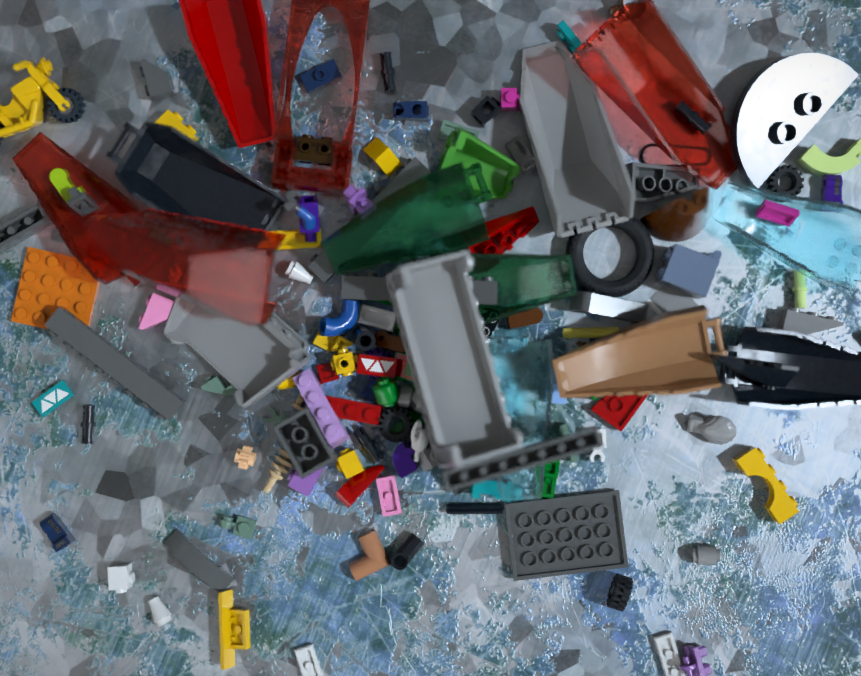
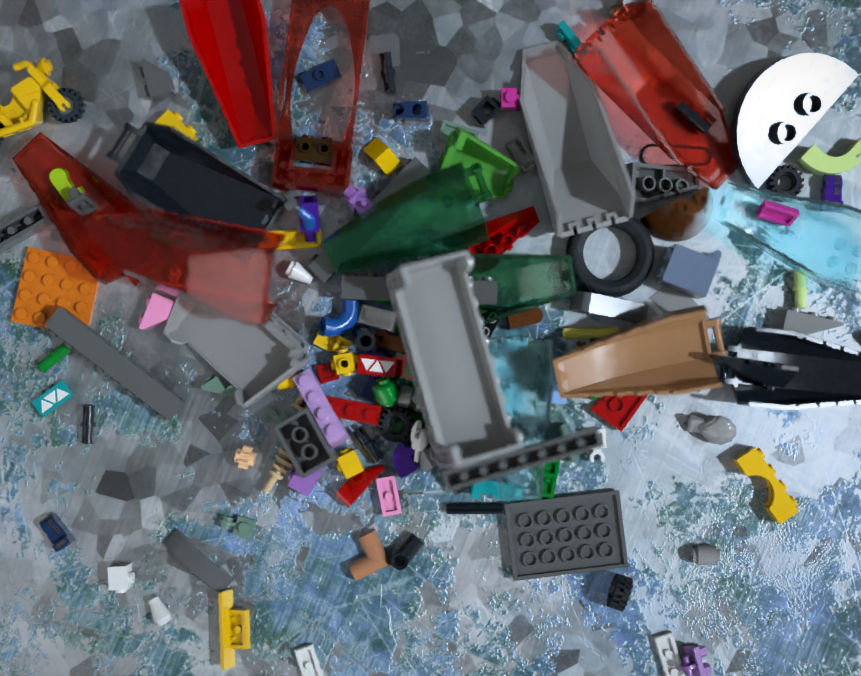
(54, 357): none -> green pin

